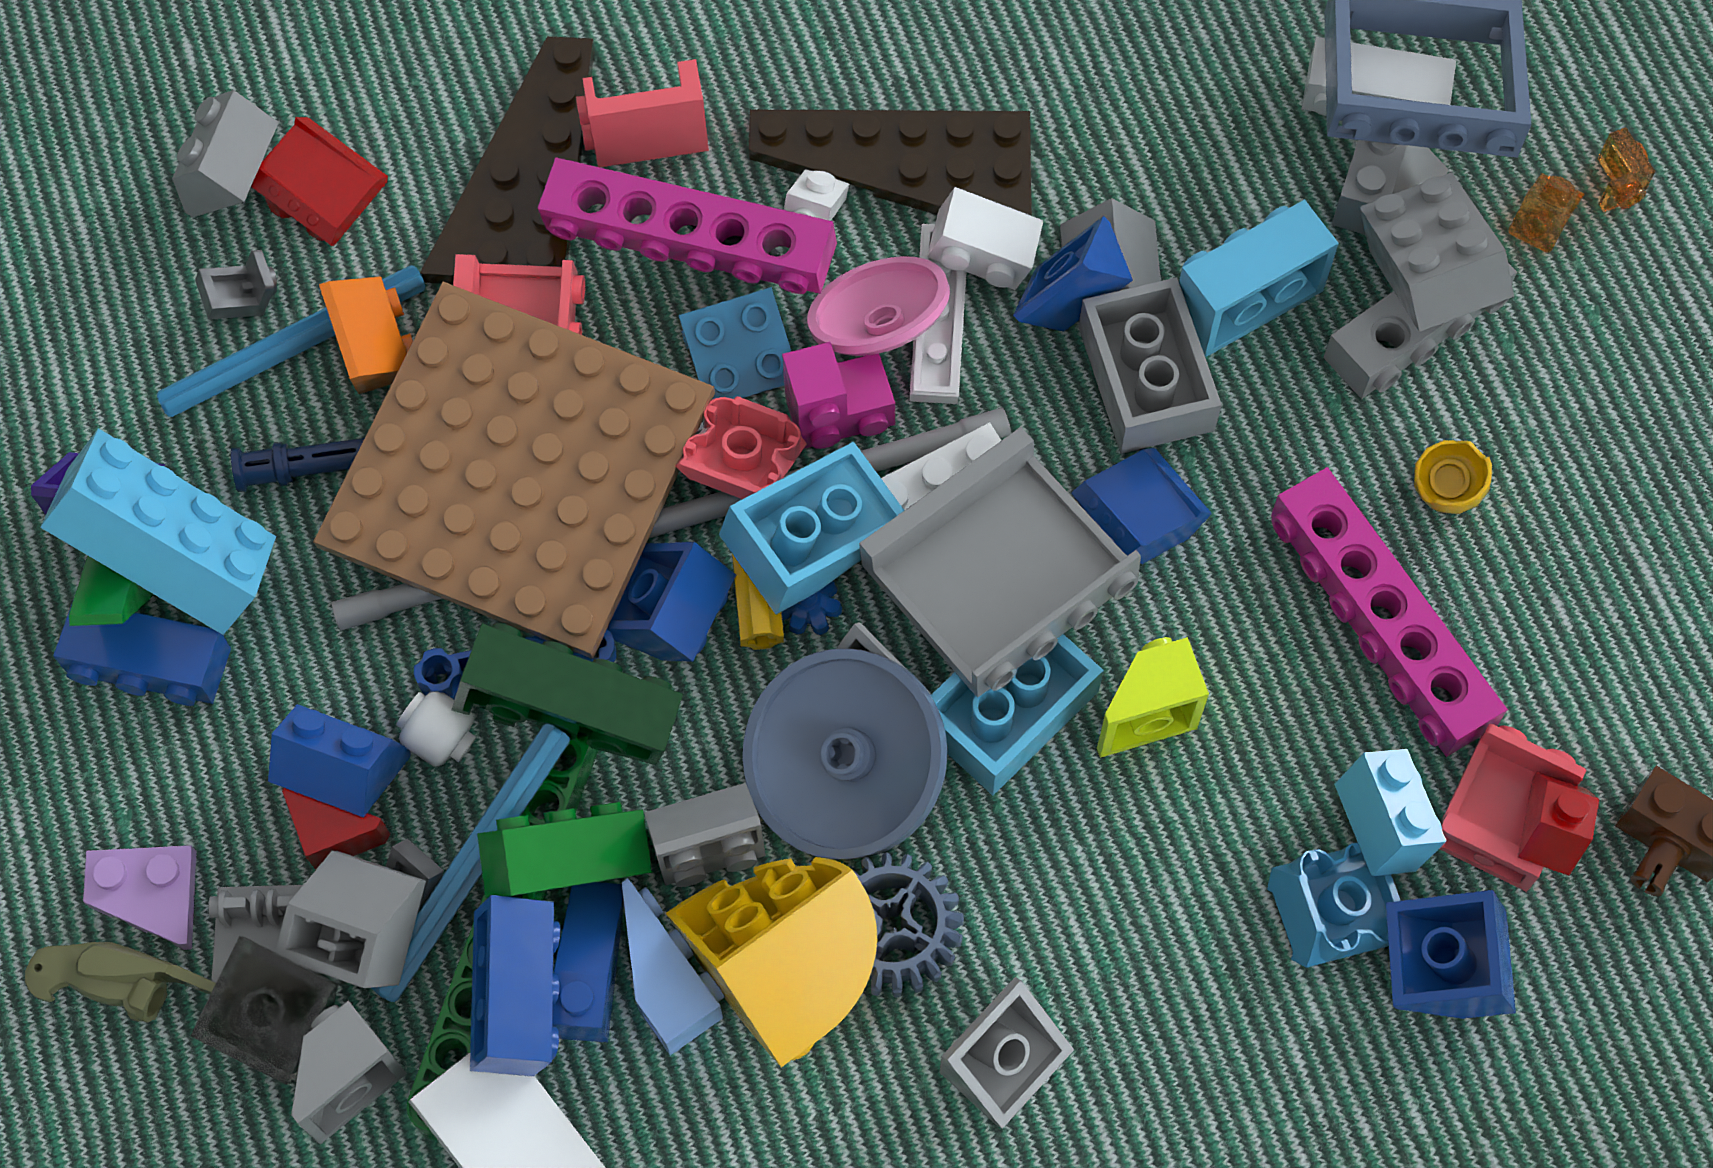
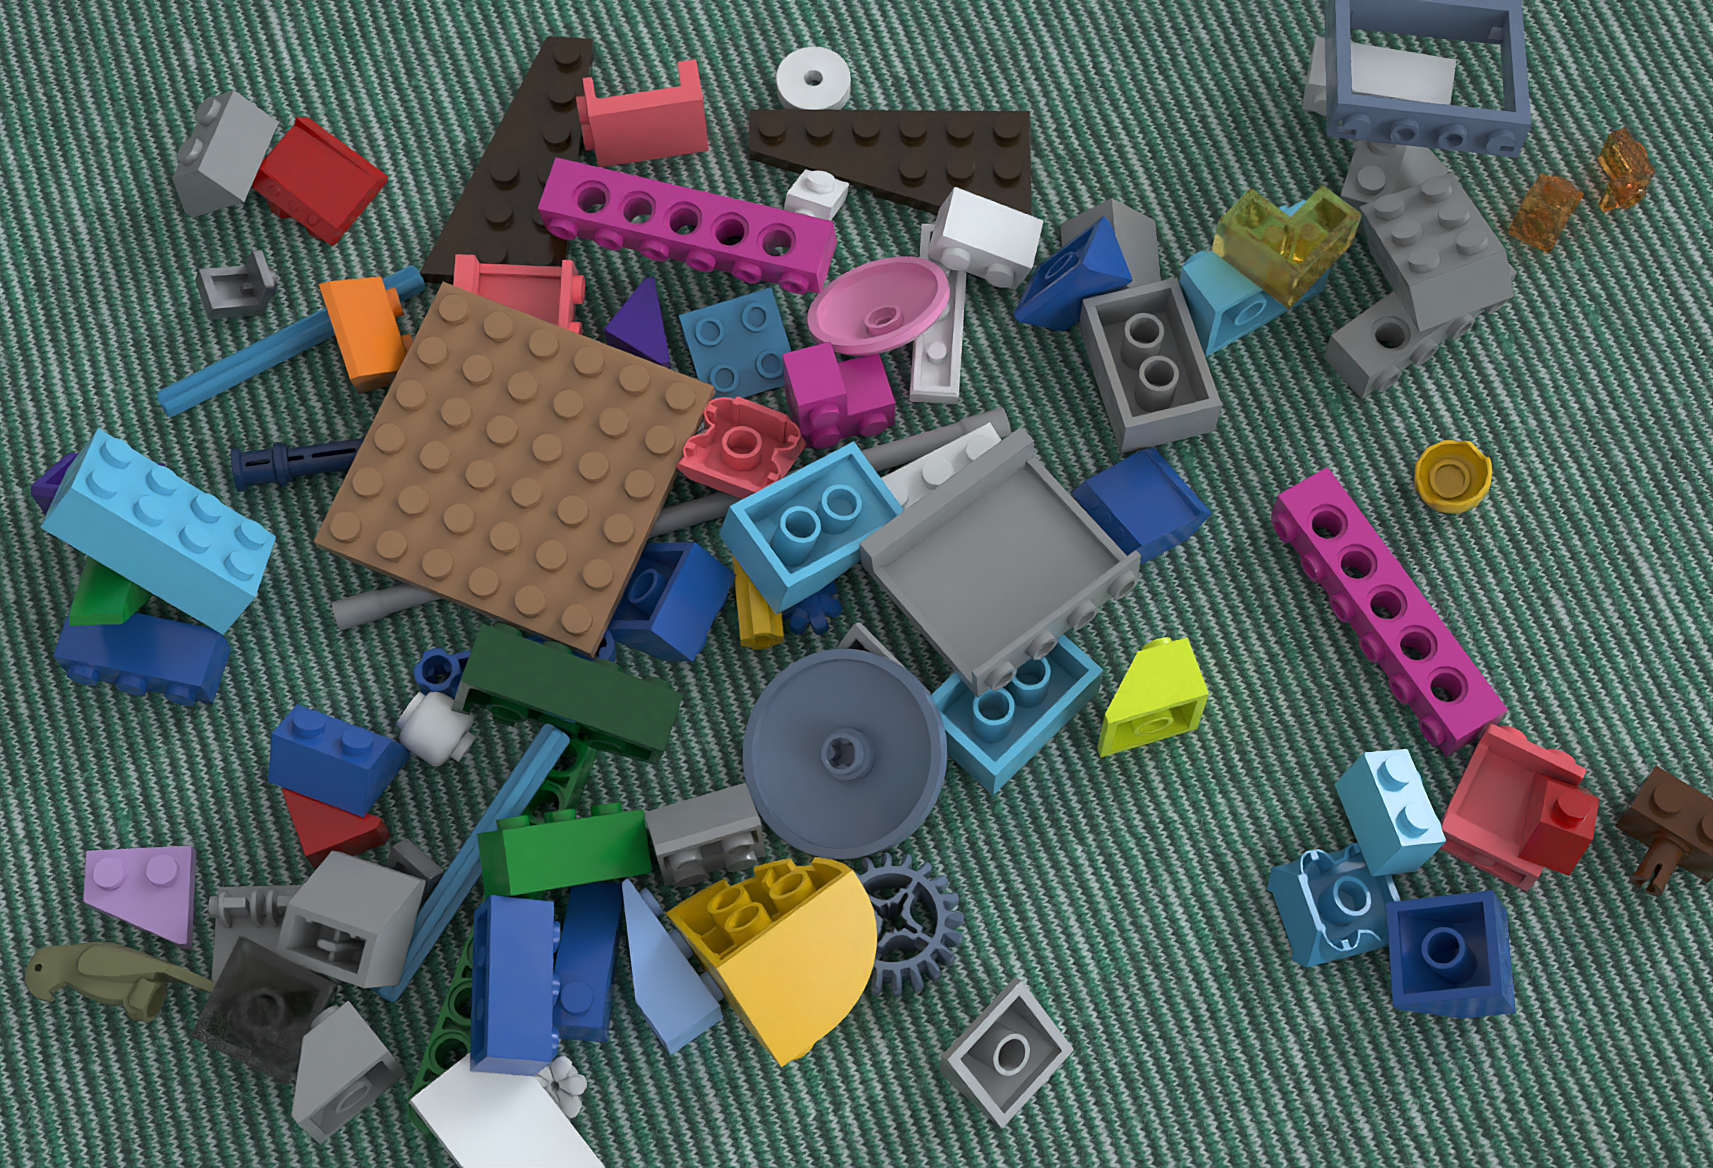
(563, 1085): none -> white plant
(639, 326): none -> dark purple slope
(817, 65): none -> white piece
(1284, 251): none -> clear yellow brick

